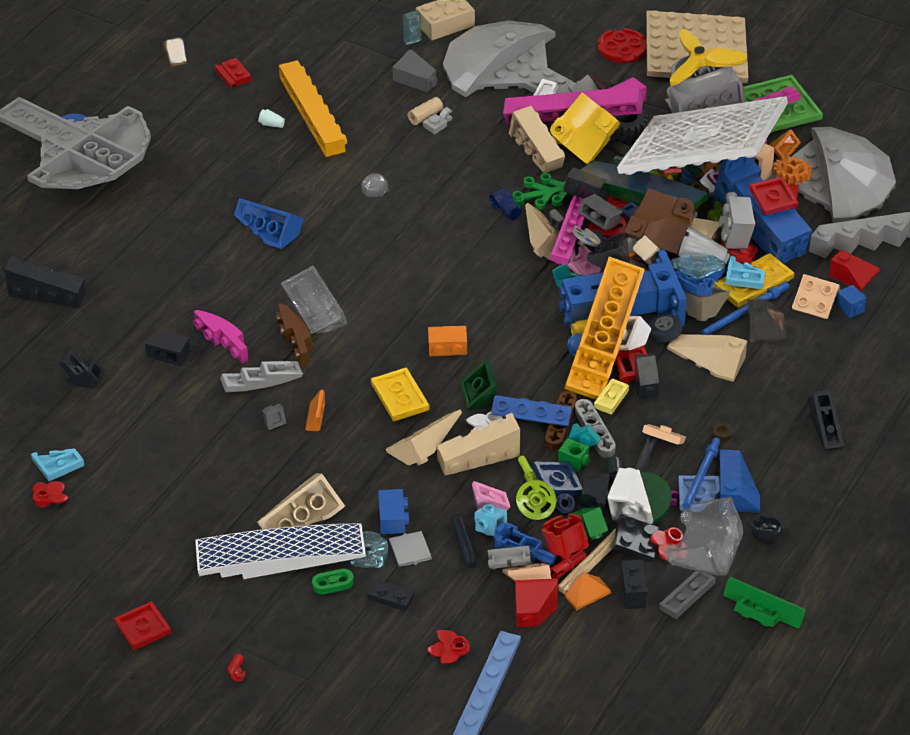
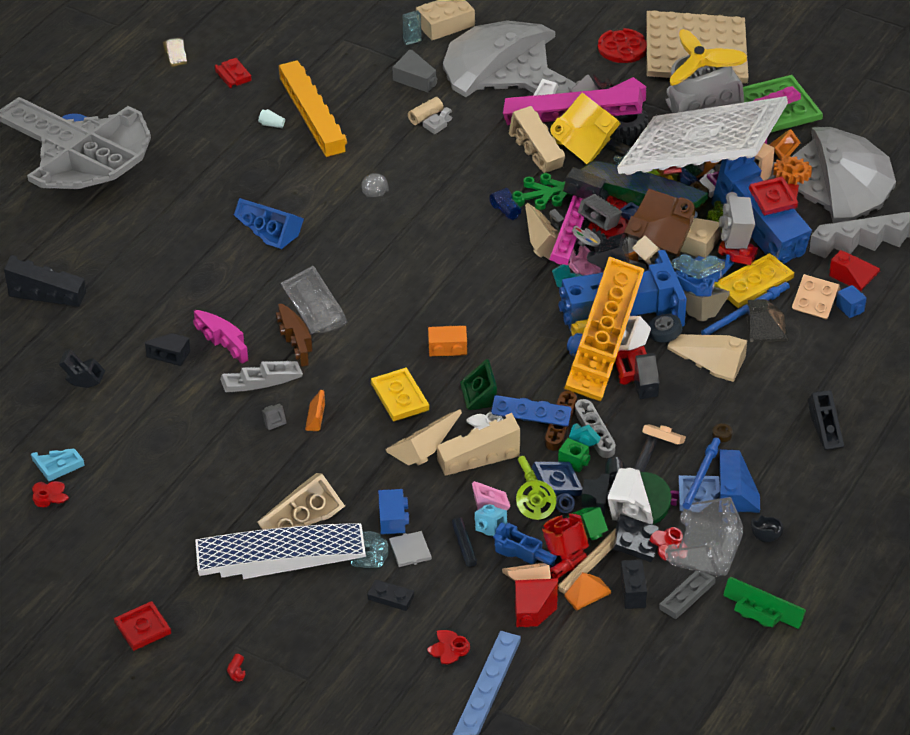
(332, 581): green plate -> none
(509, 557): light grey hinge -> none
(611, 396): light yellow plate -> none
(701, 246): light grey cone -> none
(744, 275): medium azure wing -> none

